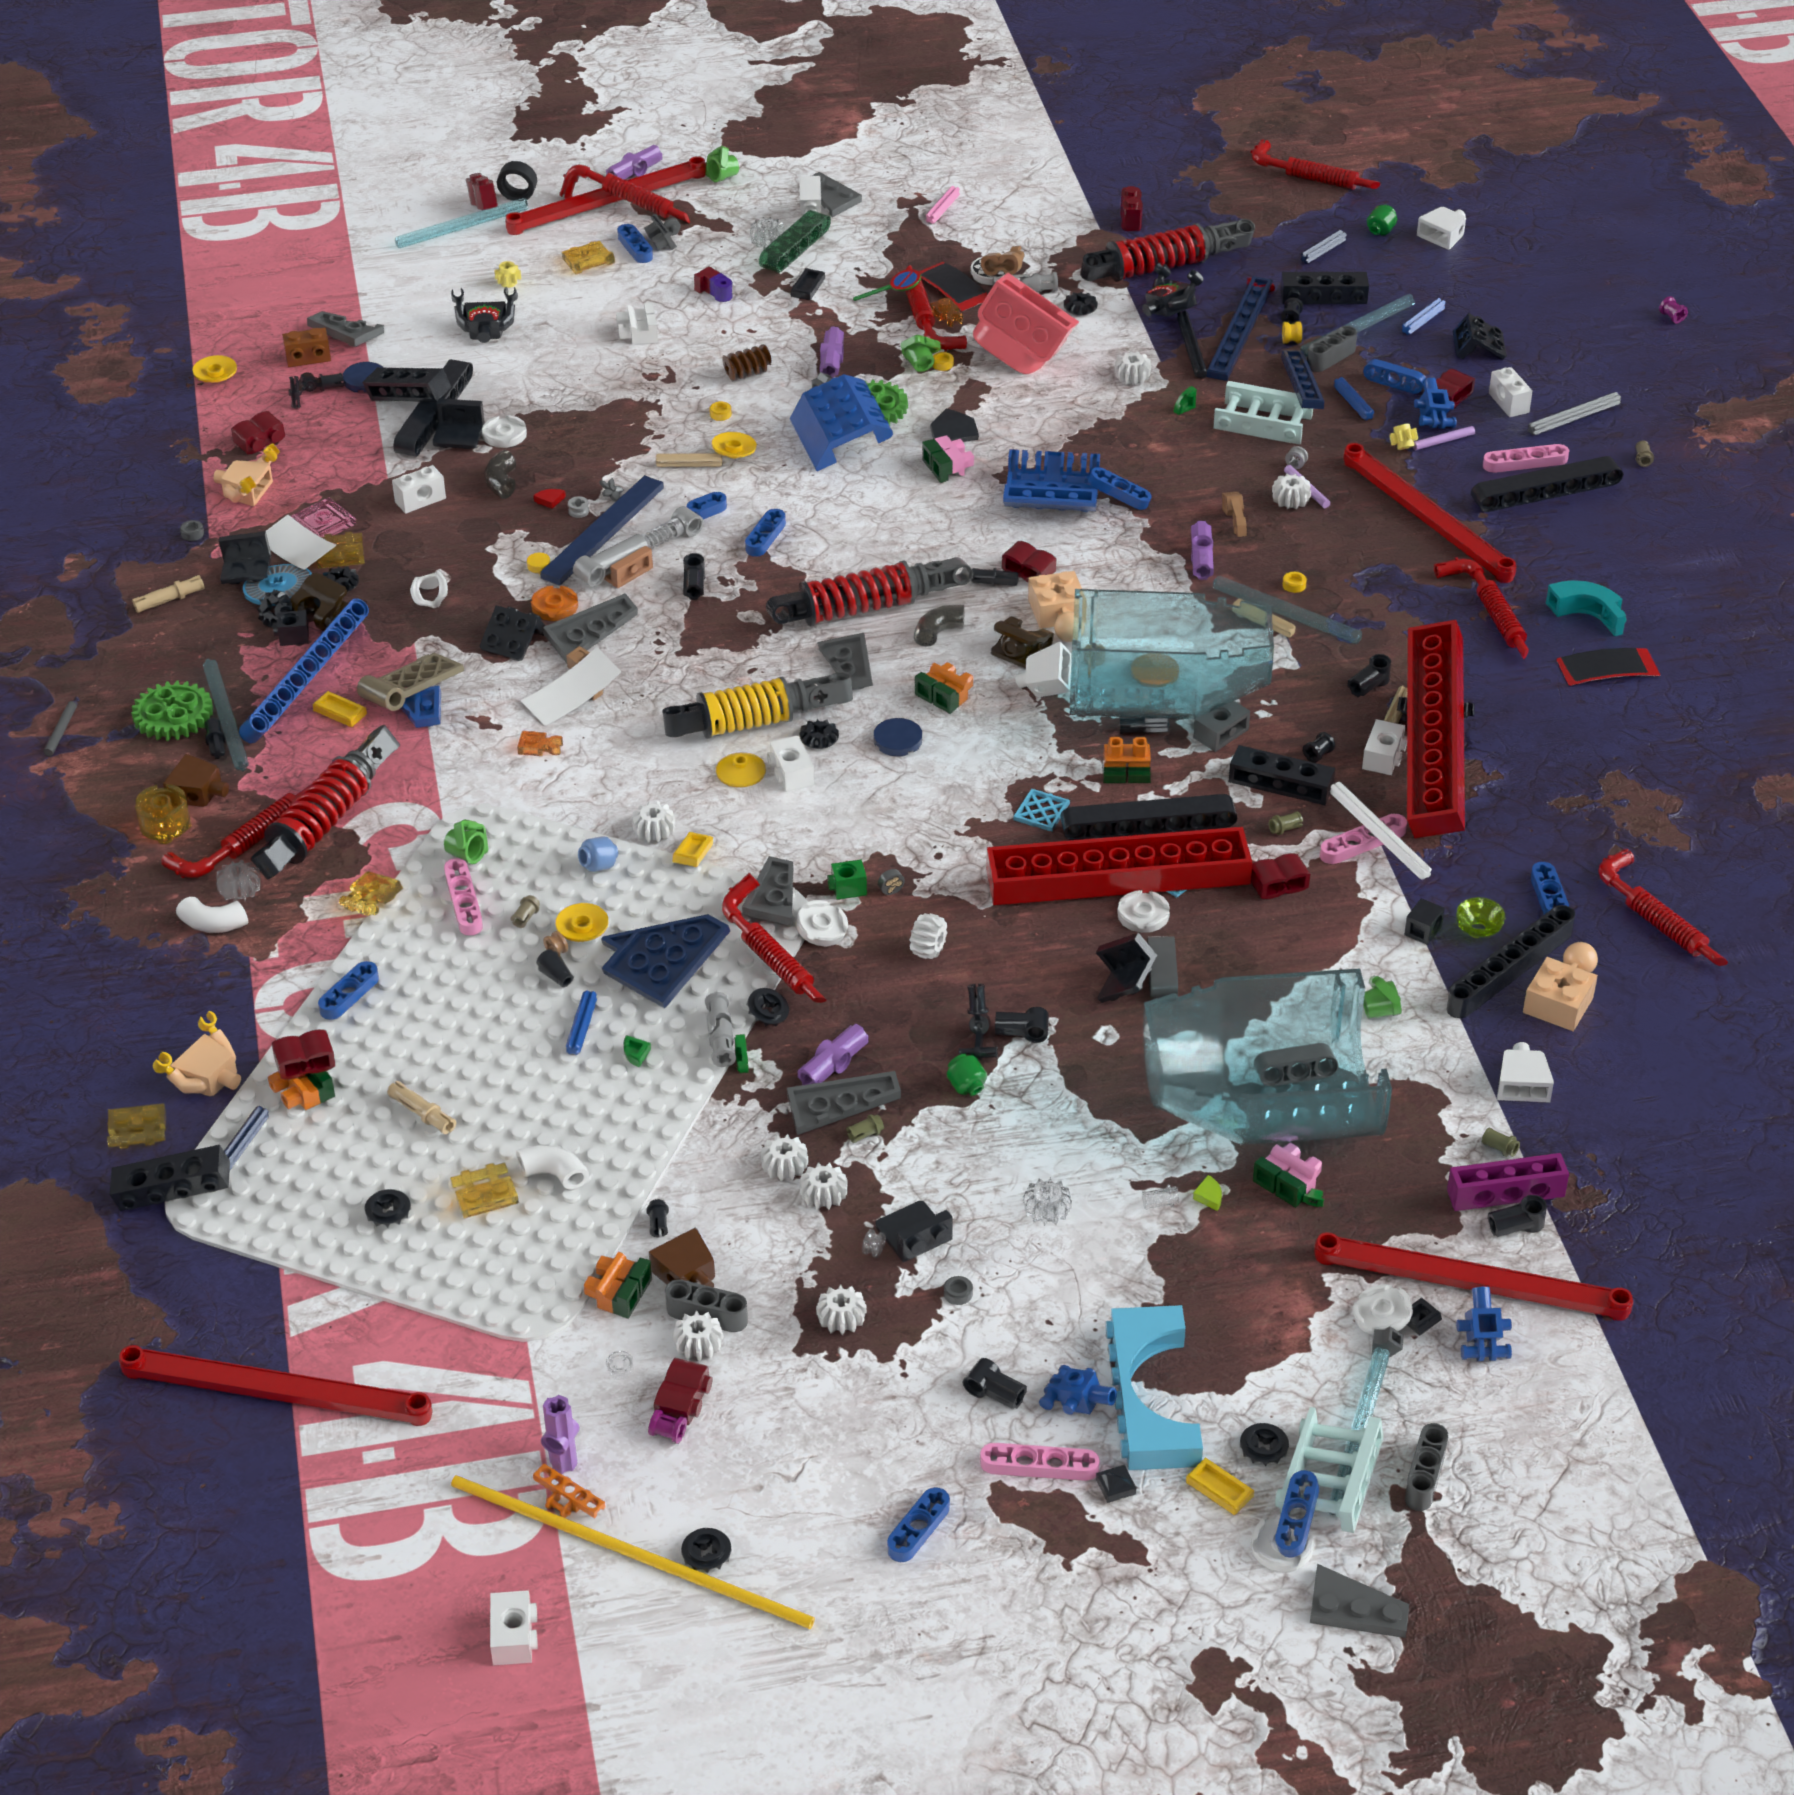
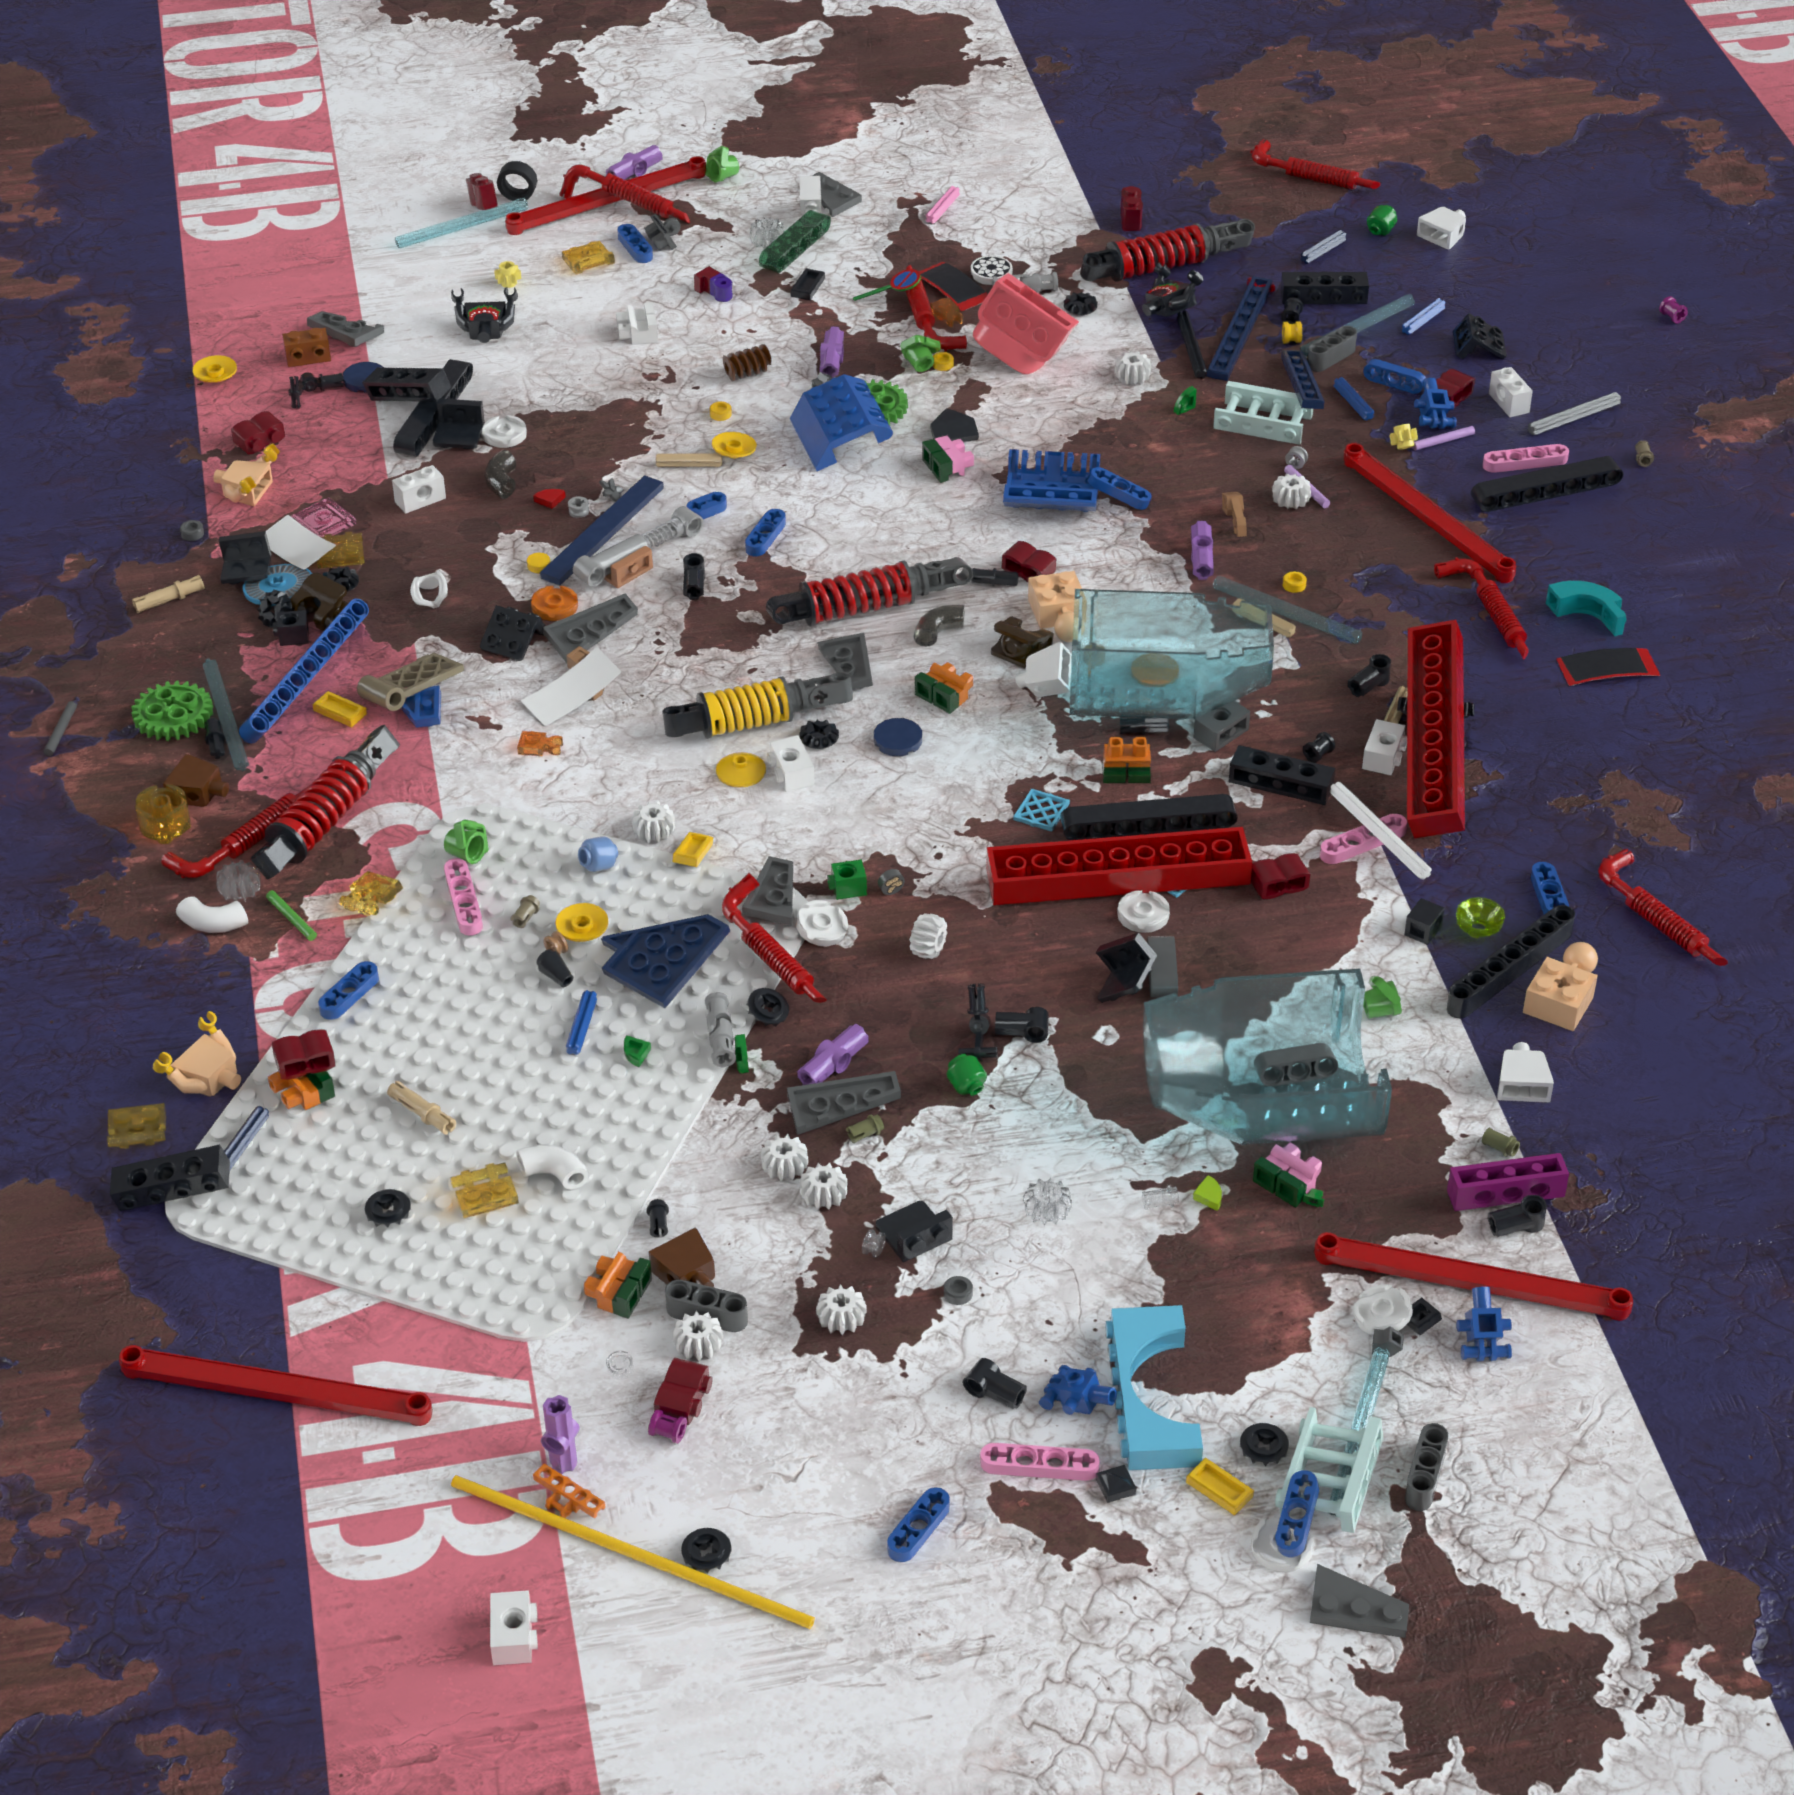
(291, 915): none -> bright green bar
(1008, 262): medium nougat piece -> none
(1280, 824): olive pin -> none

